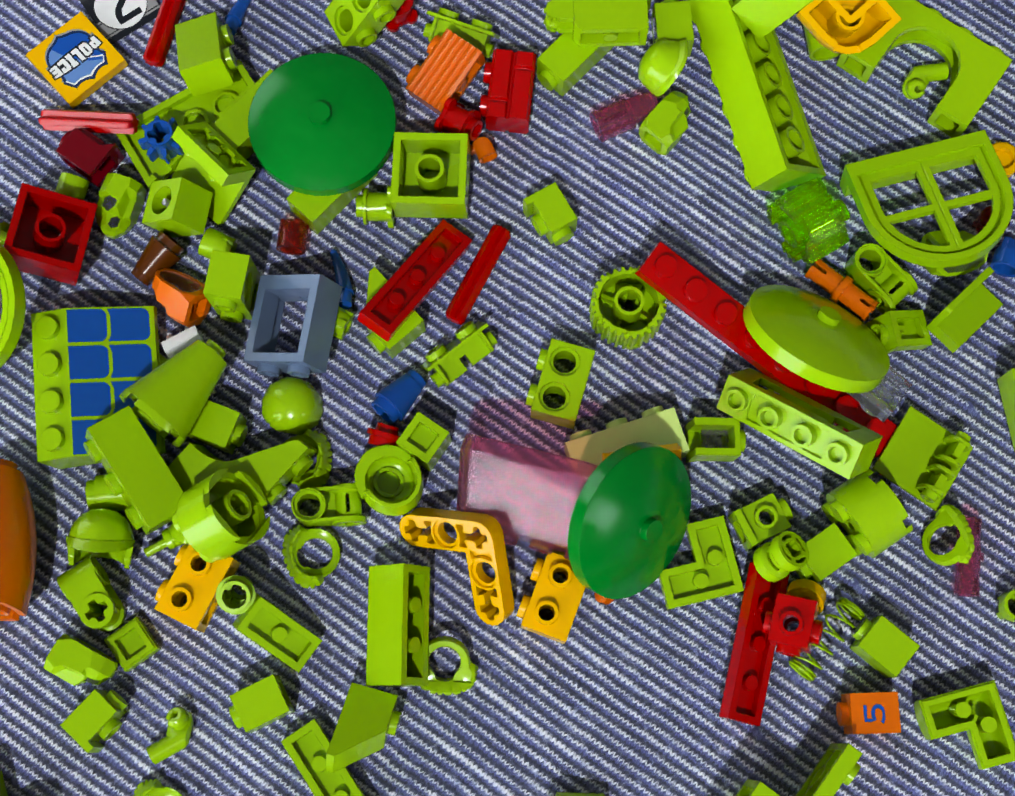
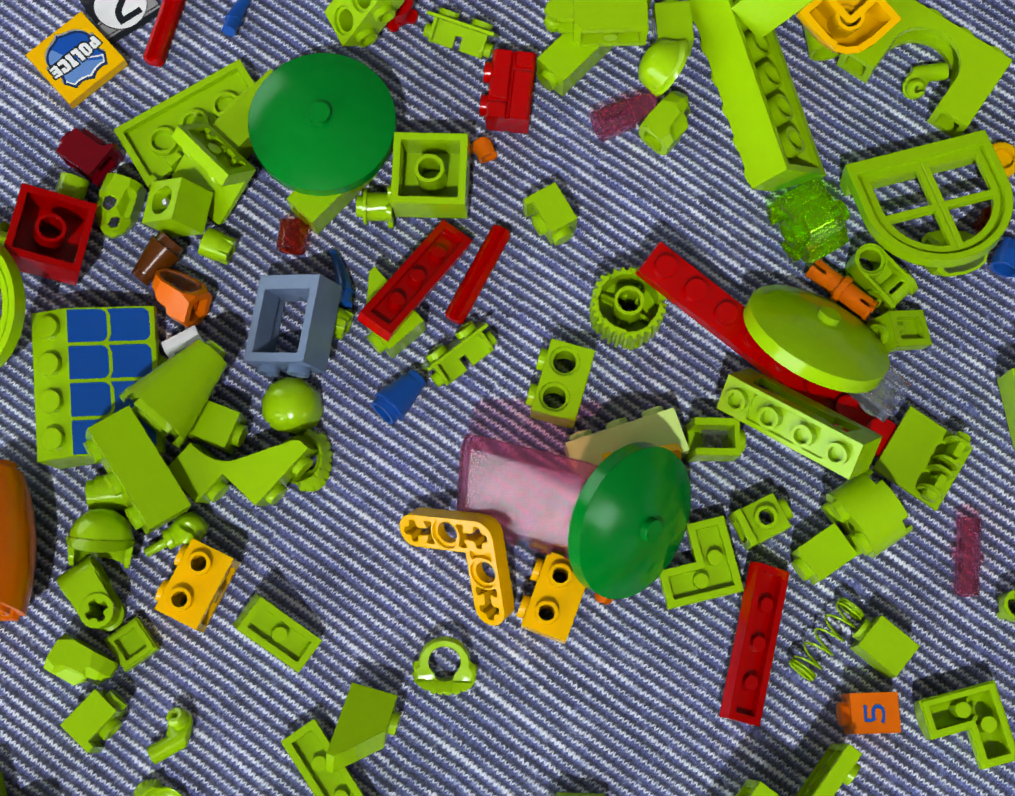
(90, 120): axle -> none
(153, 140): blue gear -> none
(205, 54): lime brick -> none
(222, 514): lime brick -> none
(231, 601): lime cone -> none
(232, 285): lime brick -> none
(260, 704): lime brick -> none
(294, 541): lime piece -> none
(332, 506): lime piece -> none
(383, 435): red plate -> none
(389, 480): lime helmet -> none
(398, 625): lime brick -> none
(424, 441): lime panel -> none
(445, 71): orange brick -> none
(457, 119): red brick -> none
(780, 556): lime wheel -> none
(792, 610): red brick -> none
(808, 589): yellow tile -> none
(962, 552): lime piece -> none
(965, 313): lime panel -> none

